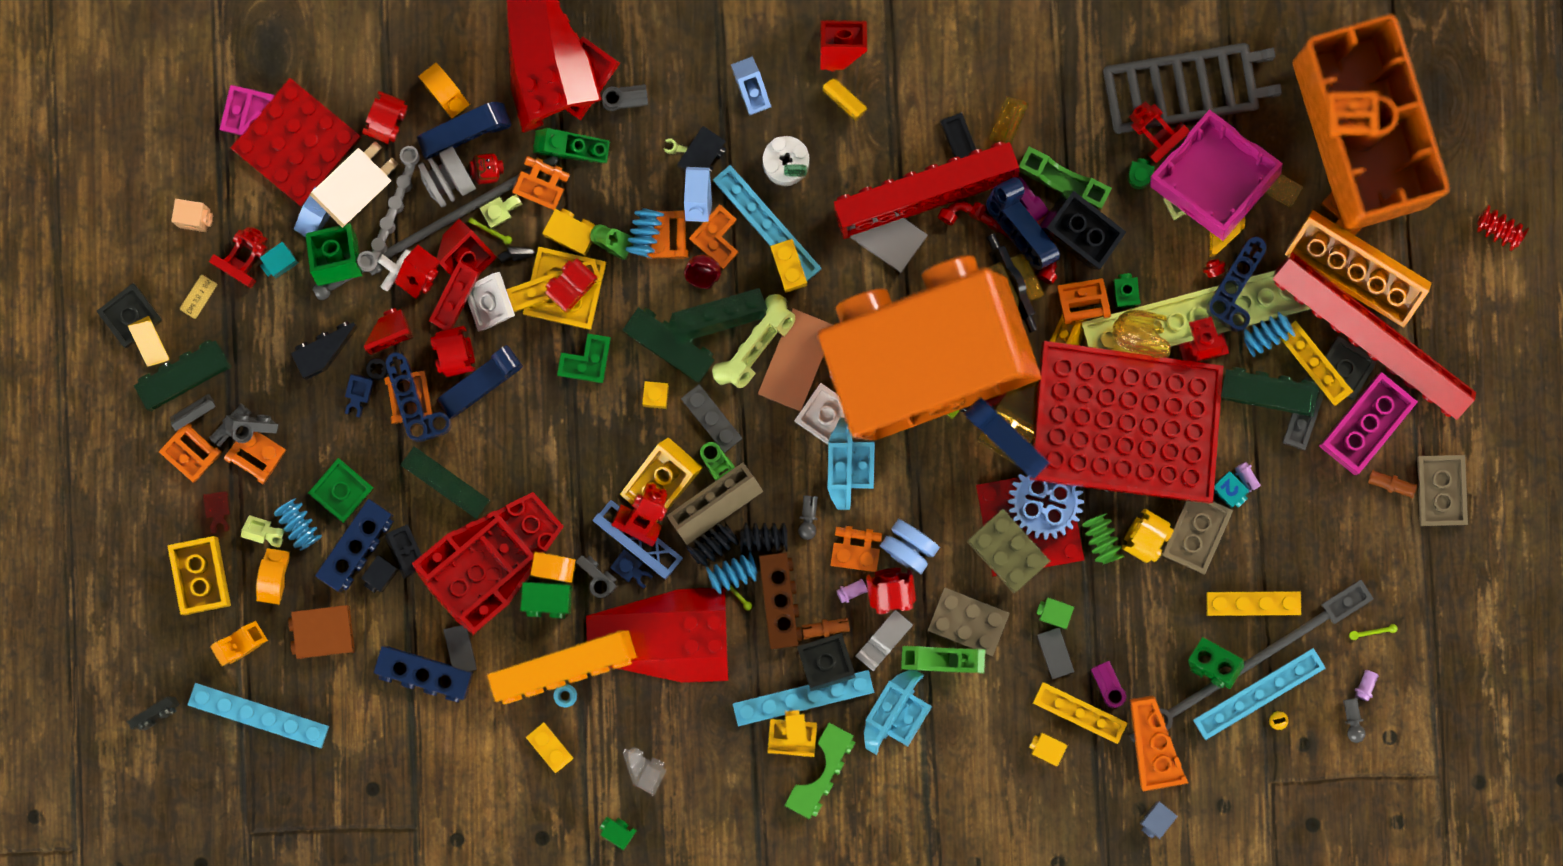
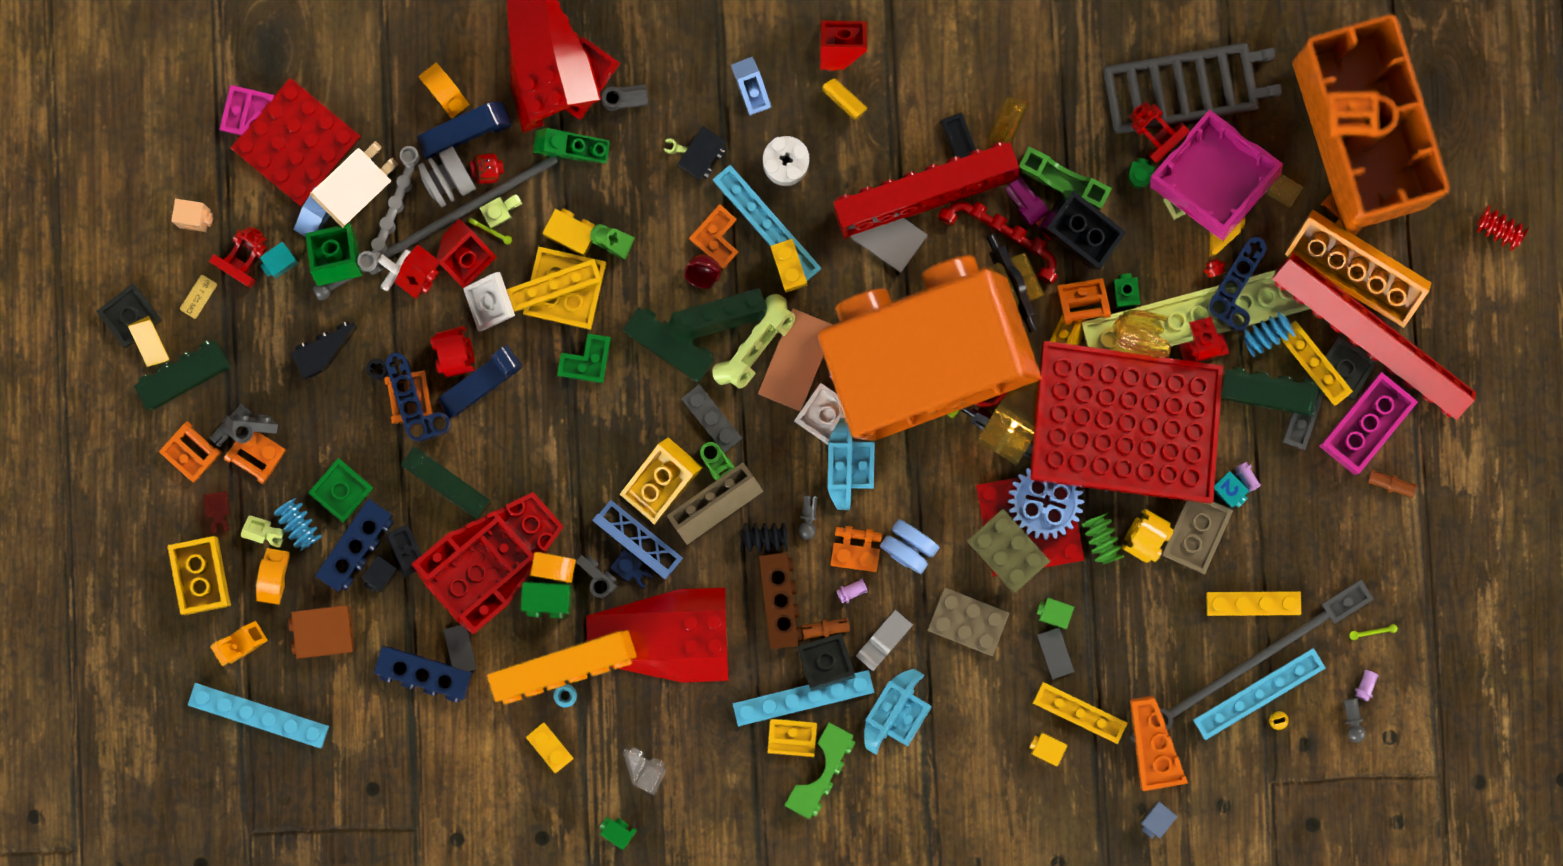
(147, 718): pearl dark grey plate -> none
(192, 412): dark grey tile -> none
(359, 391): dark blue plate -> none
(384, 118): red brick -> none
(388, 331): red slope -> none
(454, 295): red plate -> none
(516, 253): black bar -> none
(539, 190): orange plate -> none
(570, 285): red brick -> none
(642, 519): red tile -> none
(644, 232): dark azure piece -> none
(655, 395): yellow brick -> none
(662, 247): orange plate -> none
(697, 194): light blue slope -> none
(712, 544): black piece -> none
(732, 573): dark azure piece -> none
(746, 604): lime hinge -> none
(794, 728): yellow brick -> none
(795, 170): clear green tile -> none
(891, 590): red brick -> none
(943, 659): bright green arch -> none
(1006, 438): dark blue beam -> none
(1019, 224): dark blue beam -> none
(1108, 682): magenta piece -> none
(1219, 658): green brick -> none
(1442, 490): dark tan plate -> none

